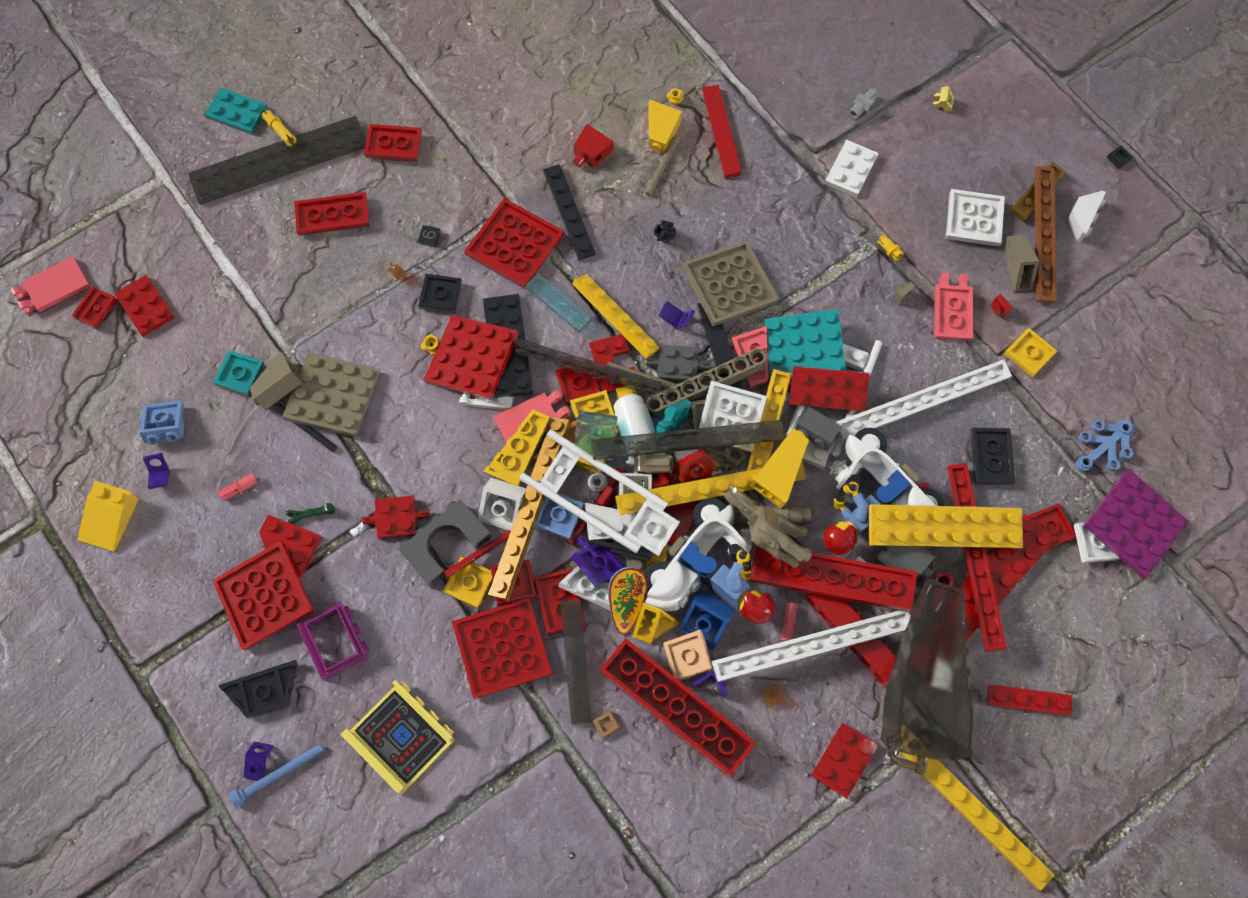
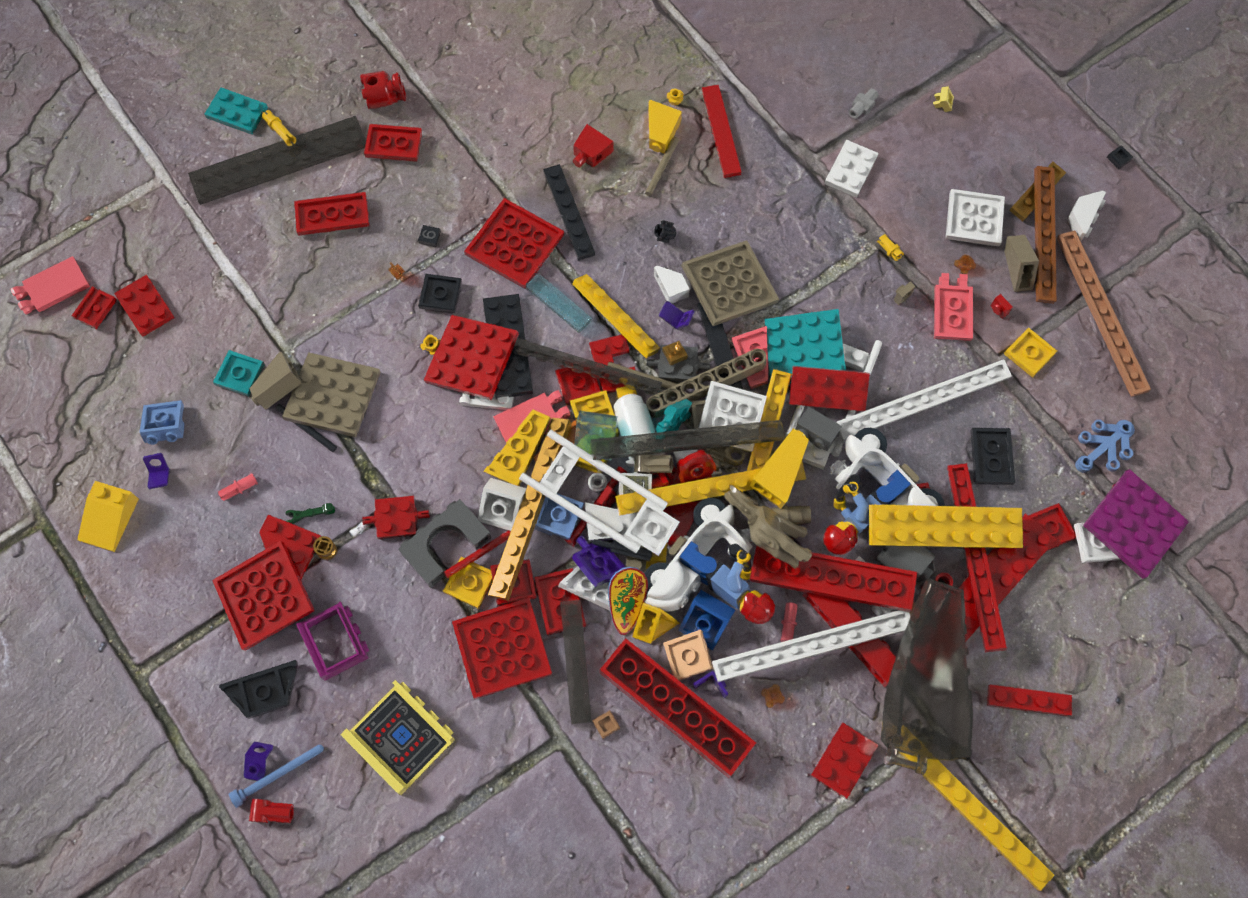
(265, 811): none -> red piece
(328, 550): none -> pearl gold wheel
(381, 90): none -> red piece
(672, 284): none -> white slope
(674, 353): none -> pearl gold tile
(965, 259): none -> clear orange plate
(1103, 314): none -> nougat plate

